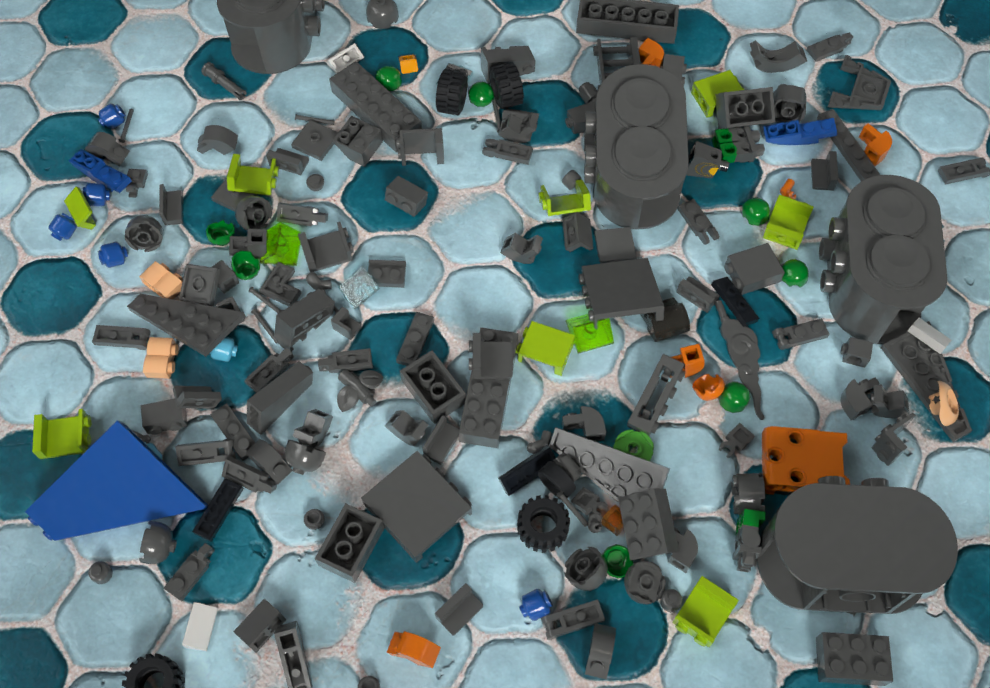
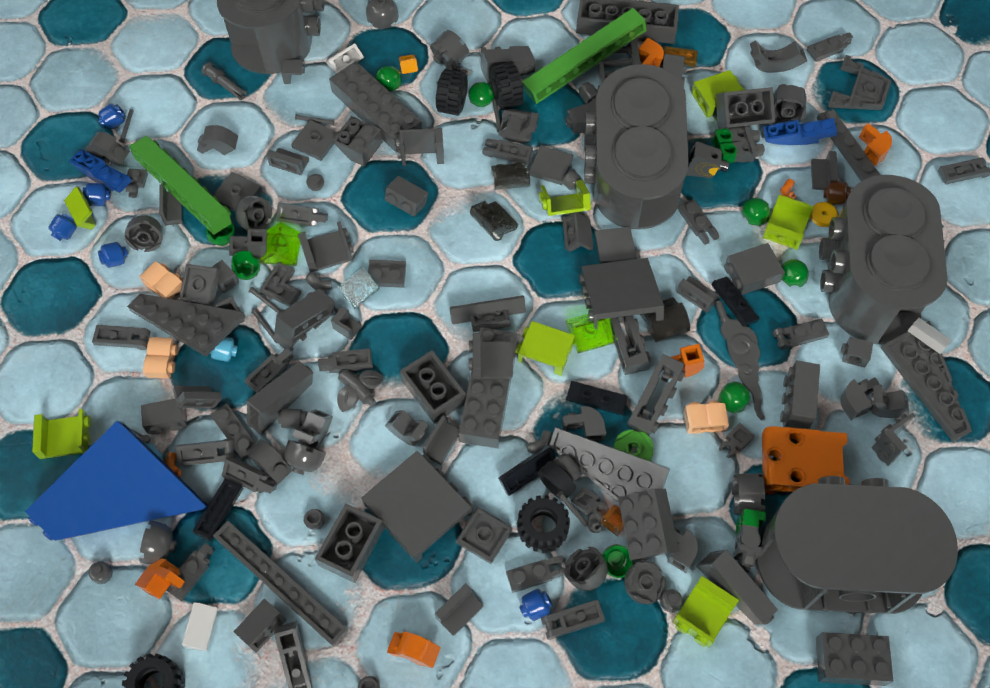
(158, 578): none -> orange brick
(171, 460): none -> orange arm
(181, 184): none -> bright green brick
(251, 179): lime panel -> none
(281, 583): none -> dark grey plate
(290, 68): none -> dark grey panel
(291, 418): none -> dark grey brick
(415, 339): dark grey plate -> none
(449, 50): none -> dark grey brick
(484, 535): none -> dark grey plate
(488, 314): none -> dark grey bracket
(493, 219): none -> clear smoke brick
(510, 176): none -> clear smoke brick
(520, 249): dark grey brick -> none
(534, 574): none -> dark grey hinge
(550, 165): none -> dark grey tile
(584, 55): none -> bright green brick
(596, 398): none -> black plate
(600, 651): dark grey brick -> none
(630, 362): none -> dark grey brick
(690, 55): none -> pearl gold plate
(705, 418): none -> light nougat brick
(709, 387): orange hair -> none
(731, 577): none -> dark grey slope
(800, 395): none -> dark grey brick
(823, 208): none -> yellow piece
(837, 193): none -> reddish brown head
(944, 404): light nougat hat -> none

